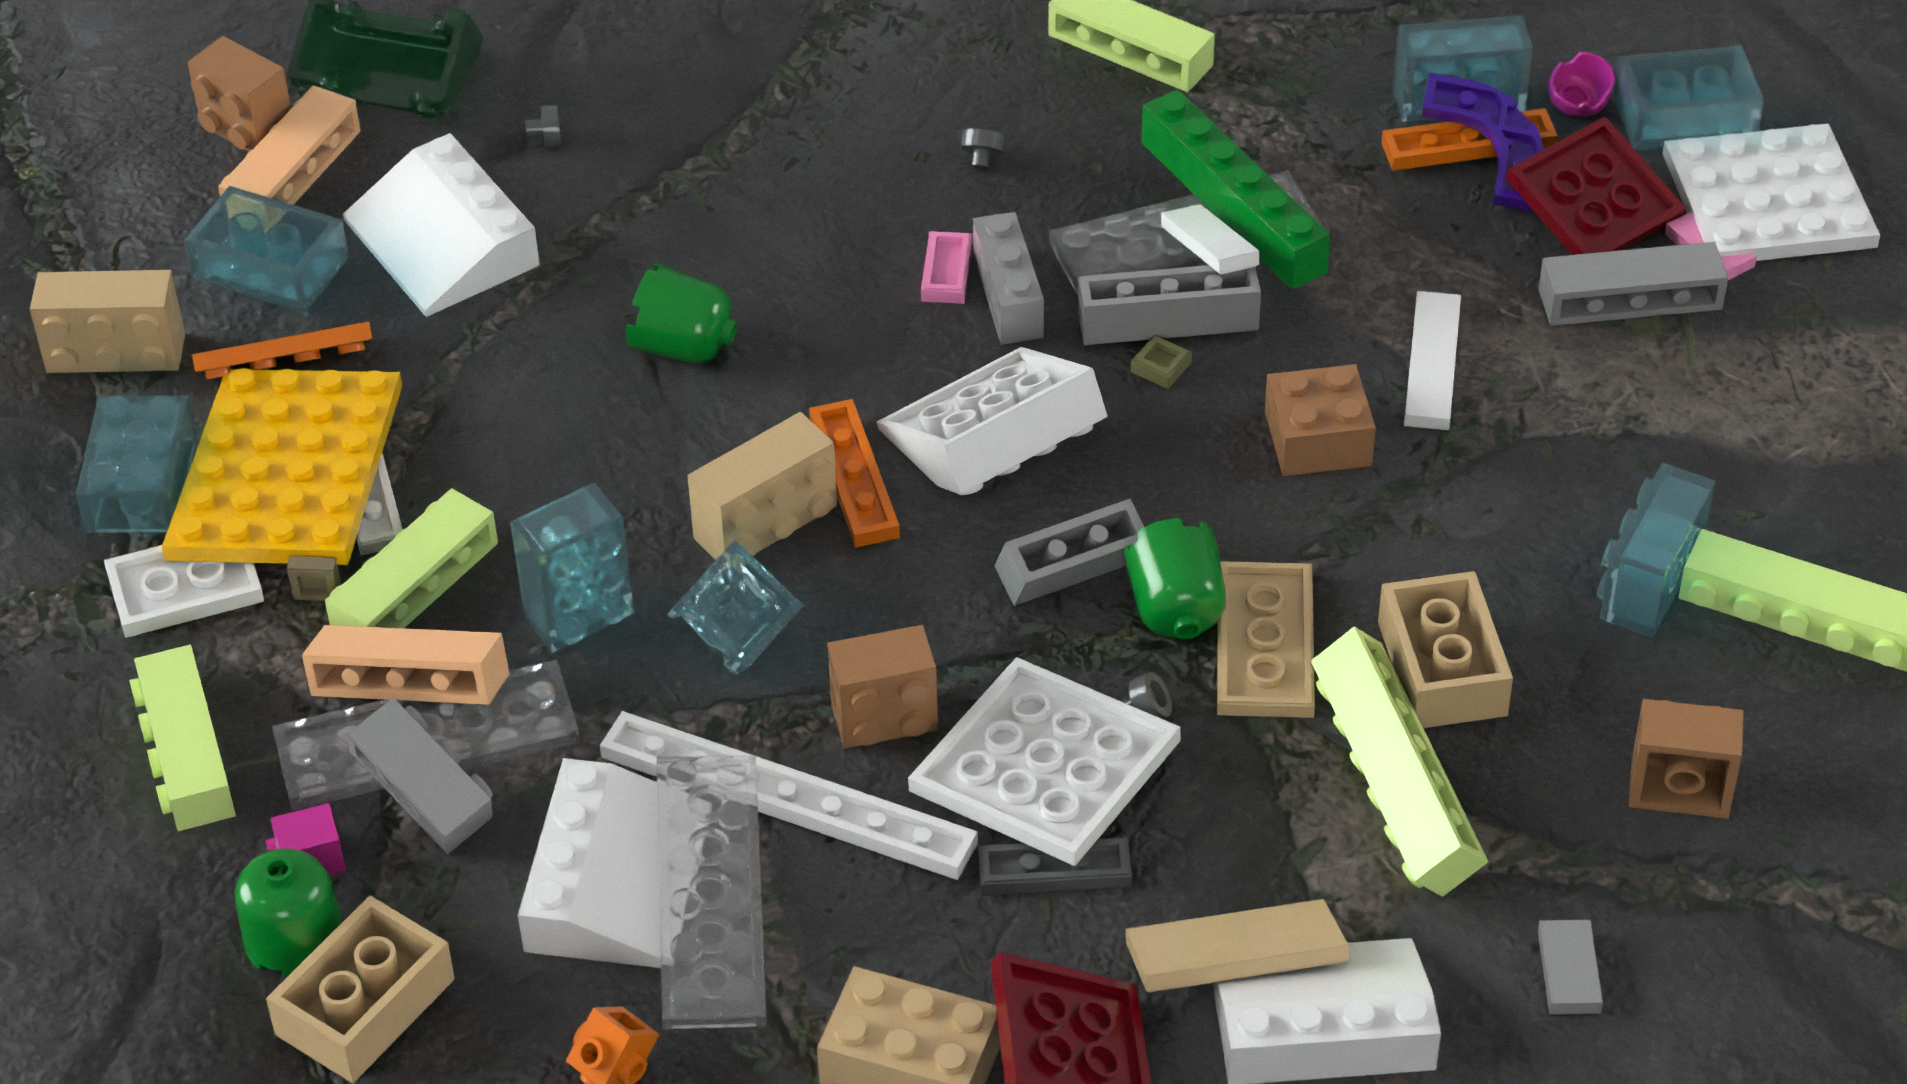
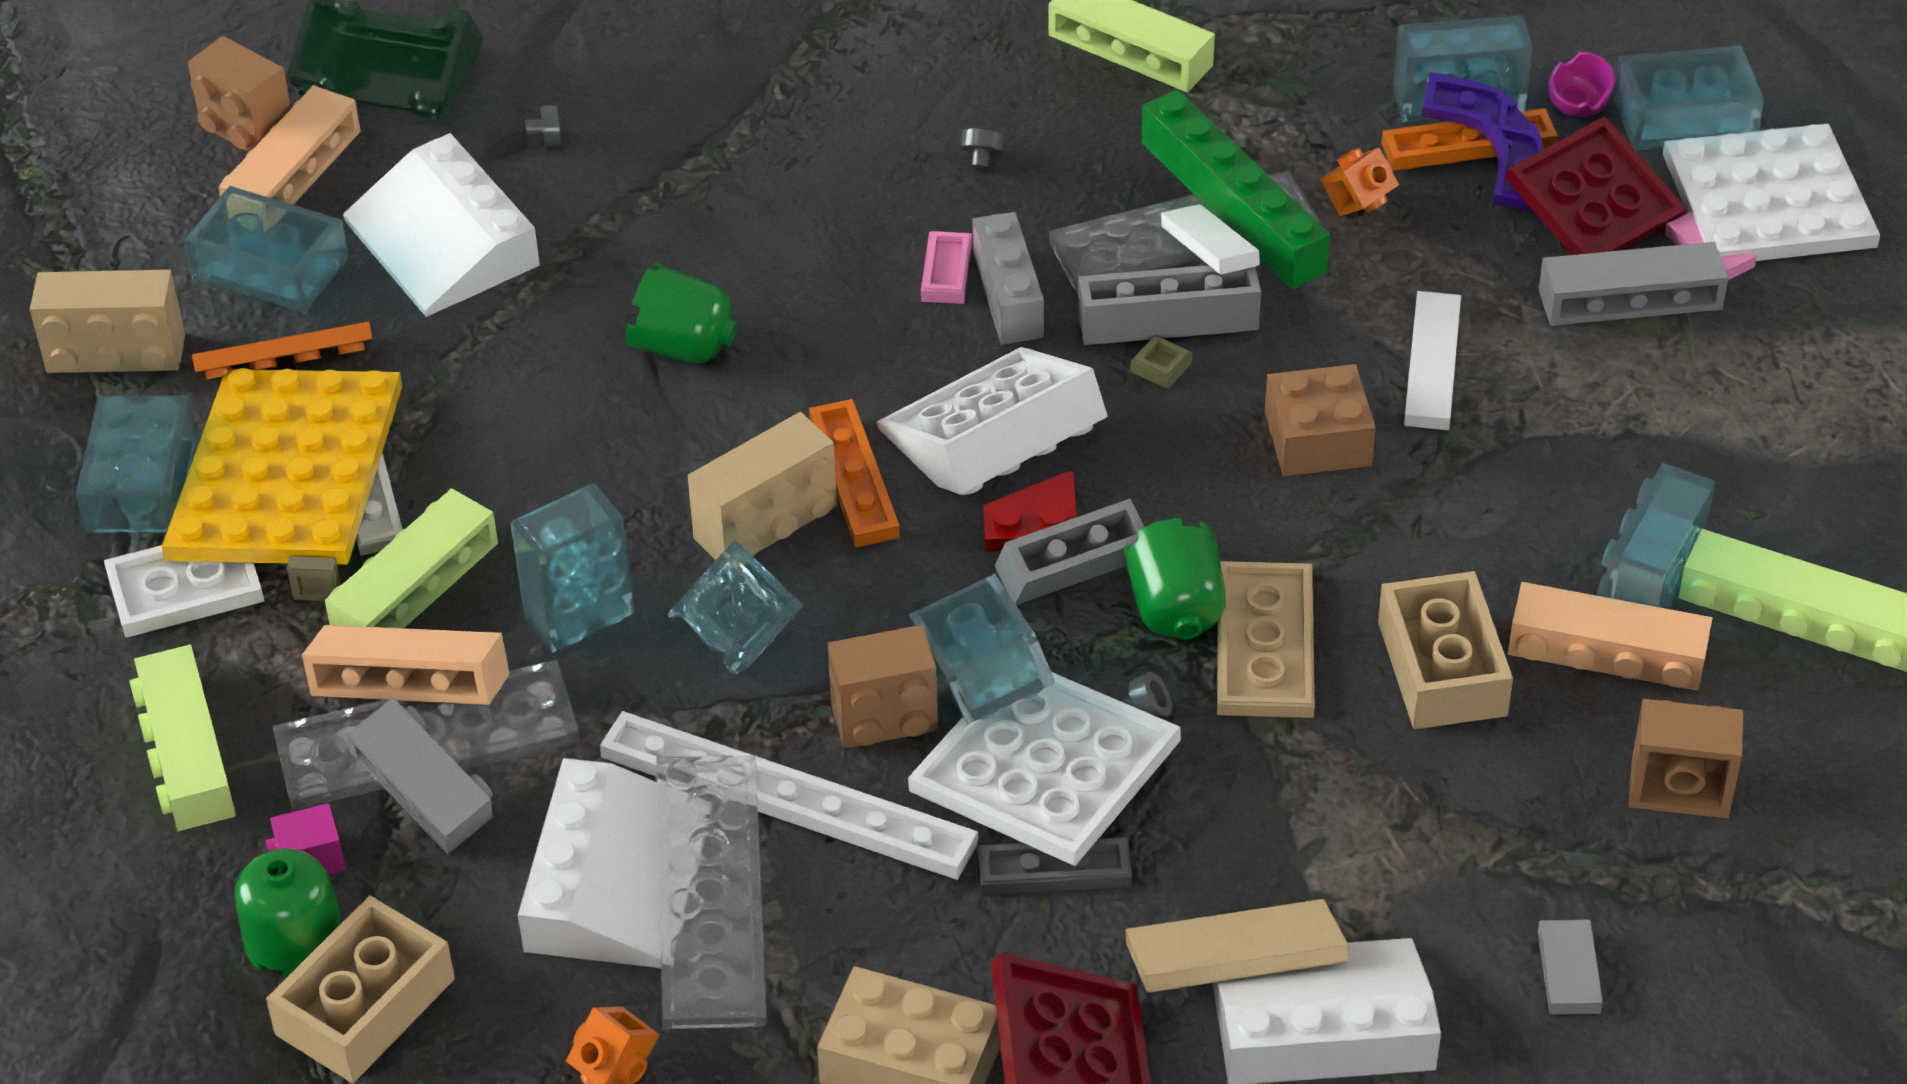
(983, 649): none -> clear light blue brick
(1029, 511): none -> red wing
(1360, 181): none -> orange brick
(1398, 763): yellowish green brick -> none
(1609, 636): none -> light nougat brick

